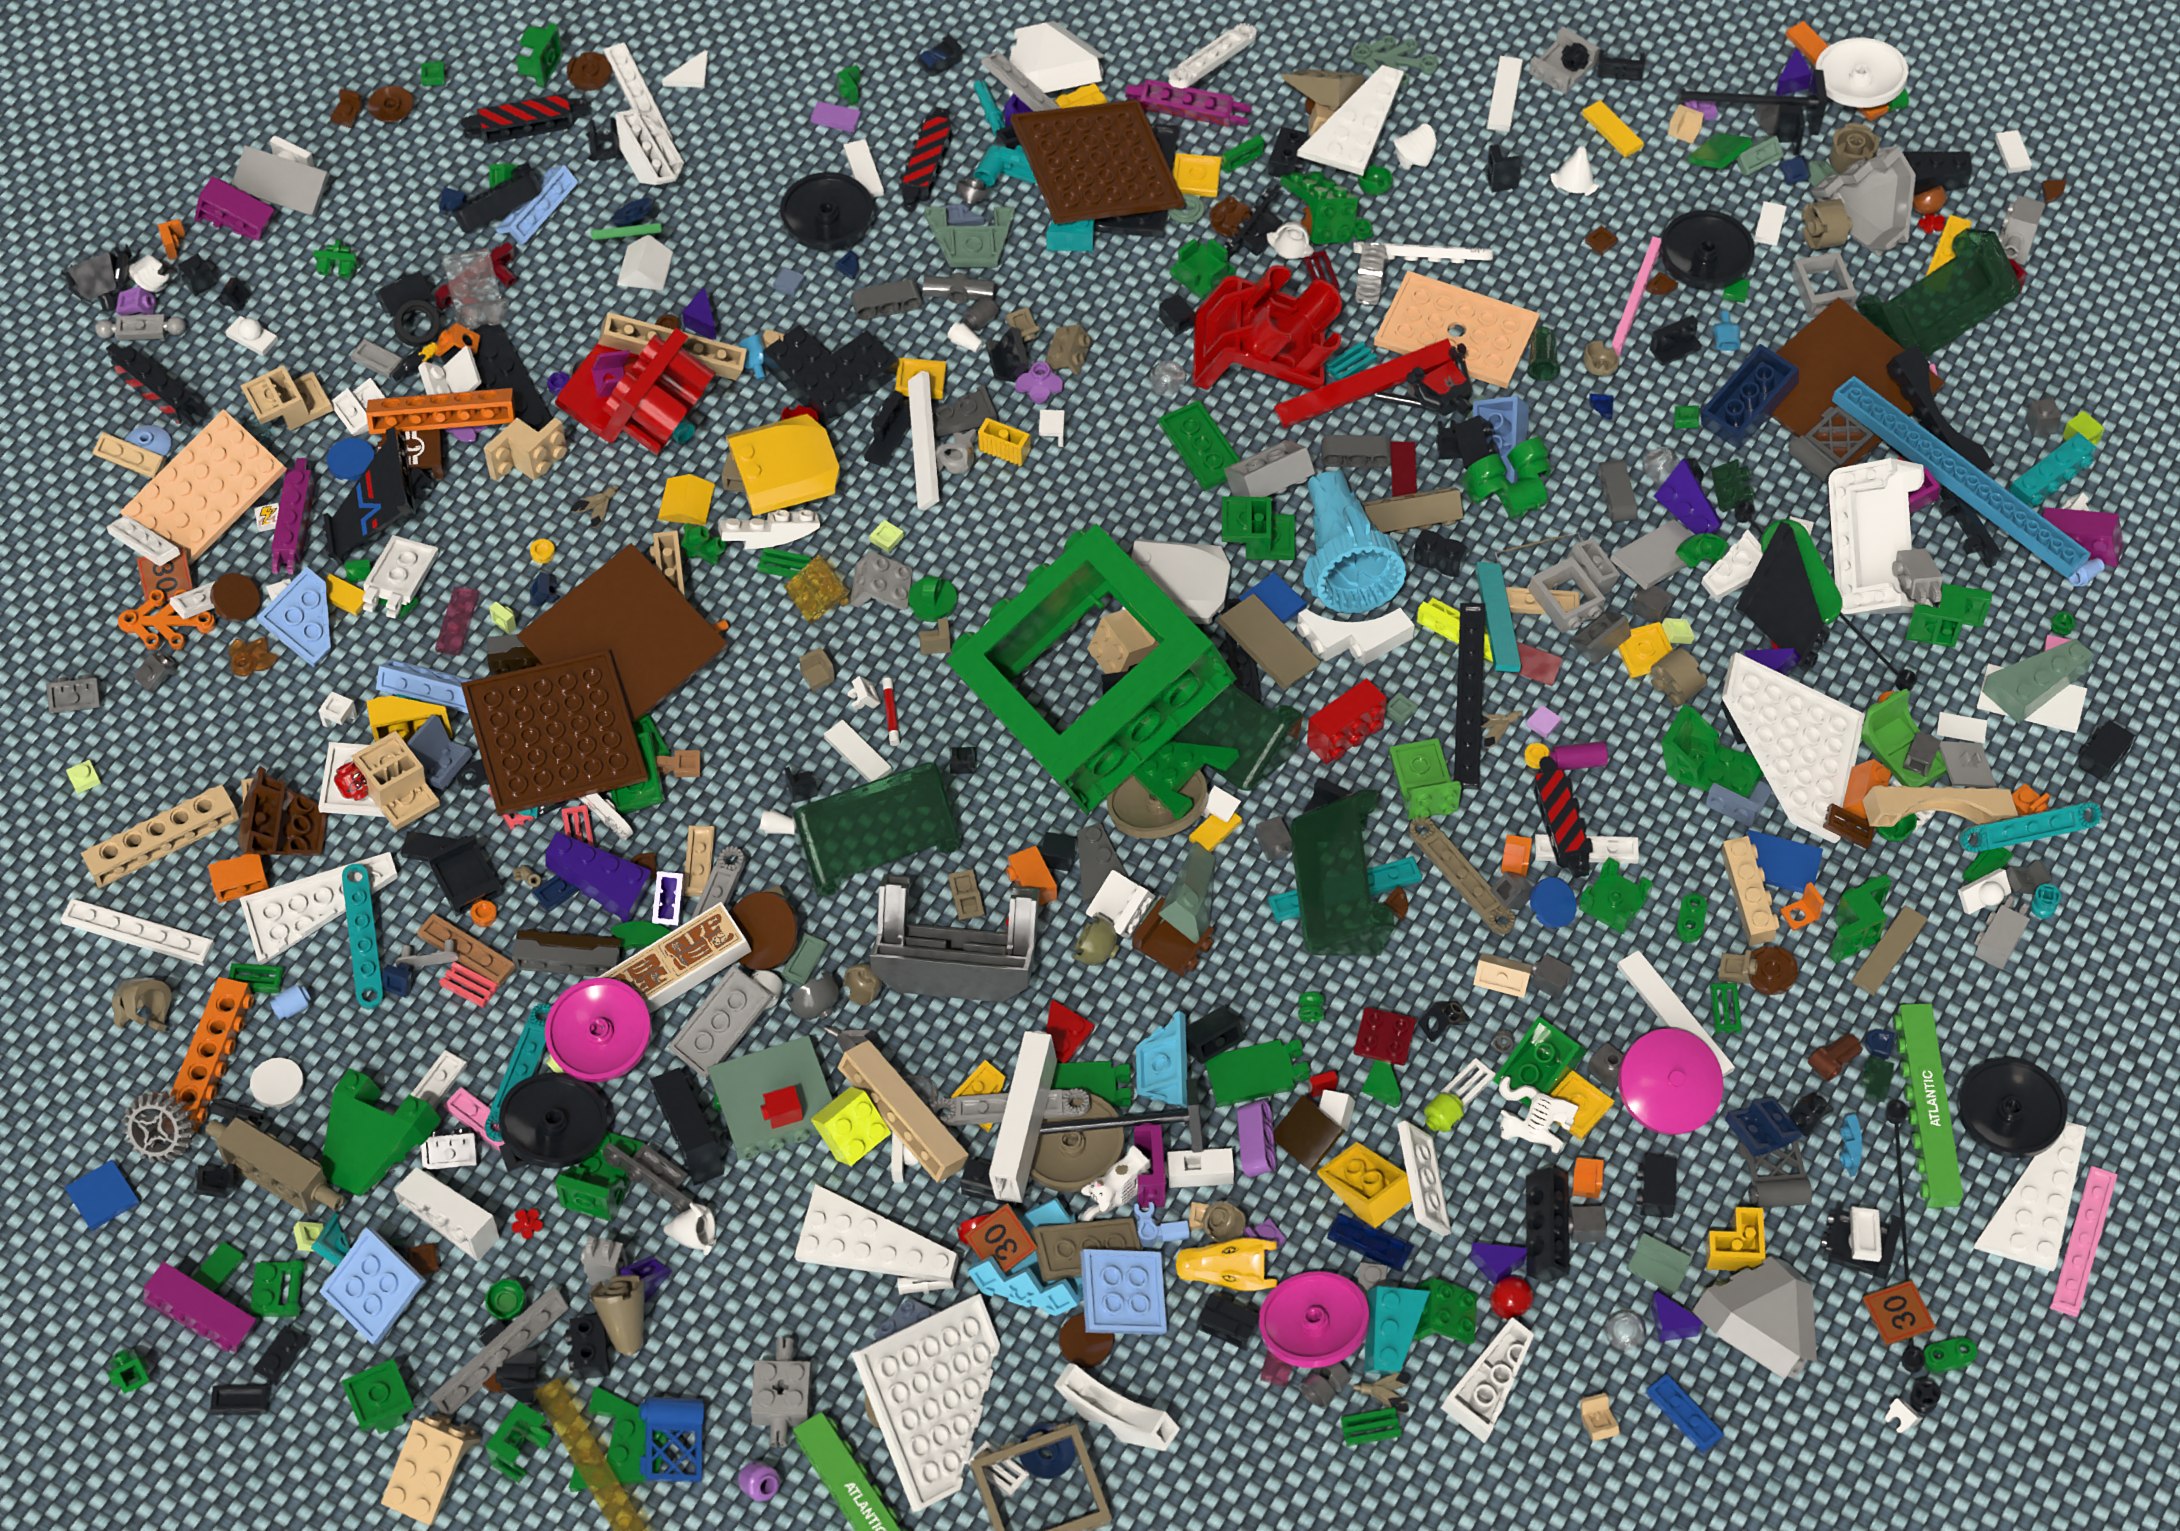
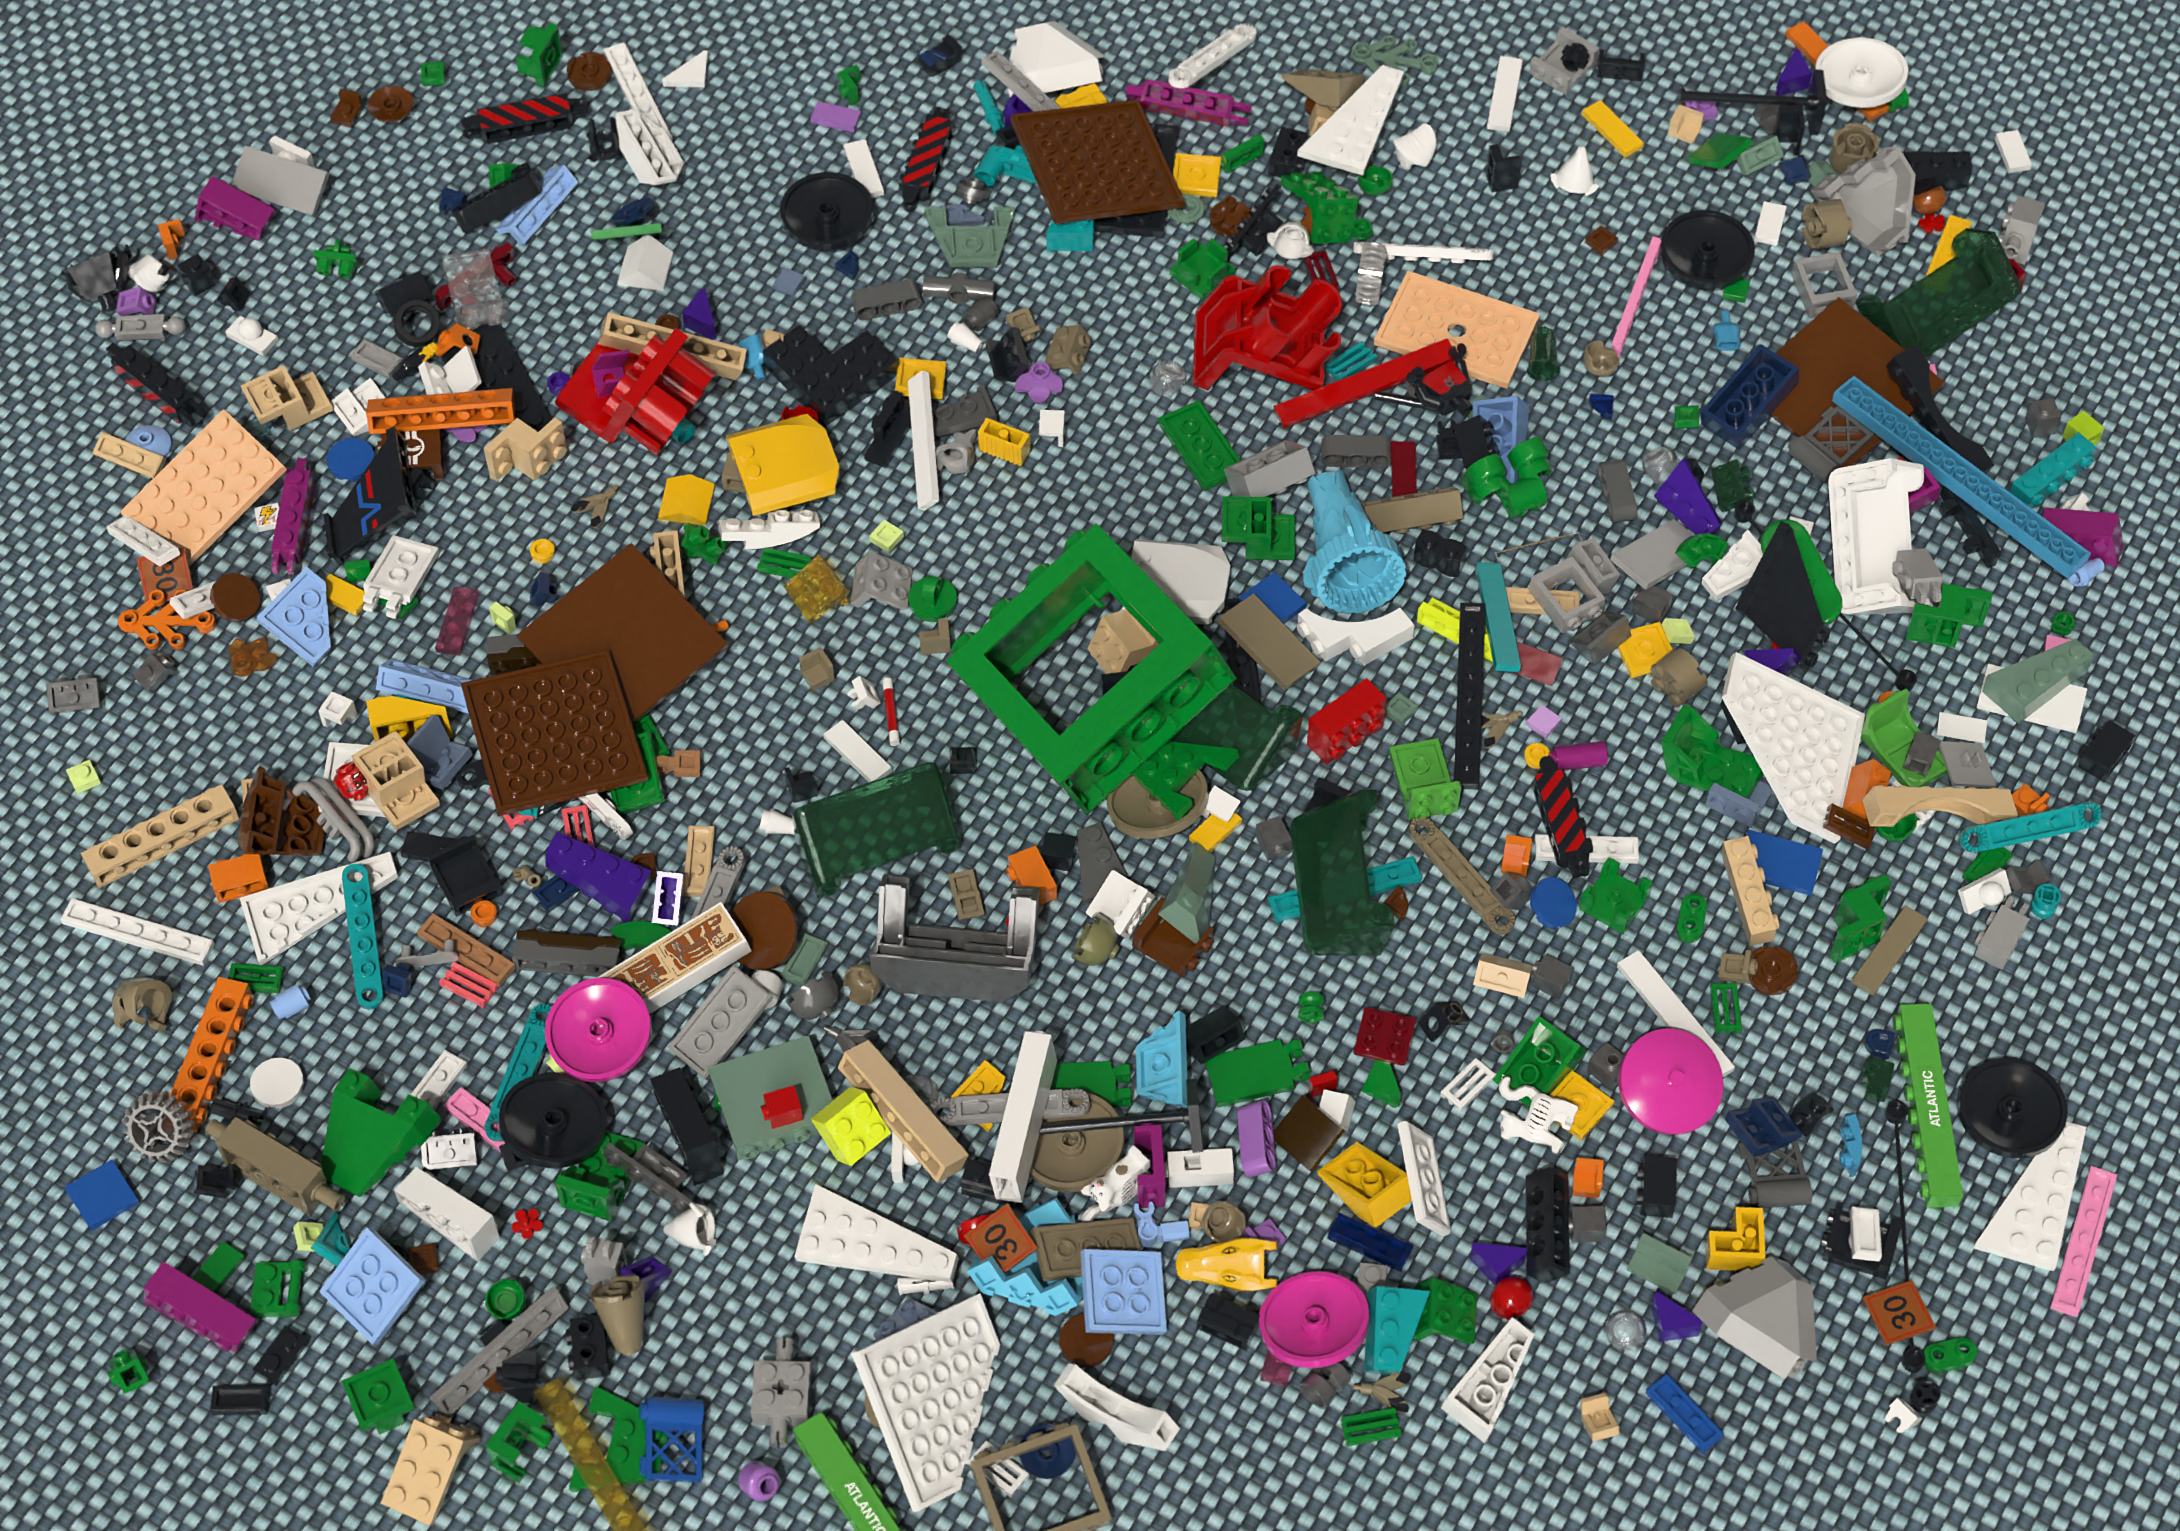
(337, 816): none -> light grey piece
(1067, 1031): red wing -> none
(1176, 315): black brick -> none
(1443, 1112): lime head -> none
(1661, 285): reddish brown tile -> none
(1675, 341): black bracket -> none
(1810, 905): orange bracket -> none
(1830, 1061): copper piece -> none
(2053, 189): reddish brown tile -> none

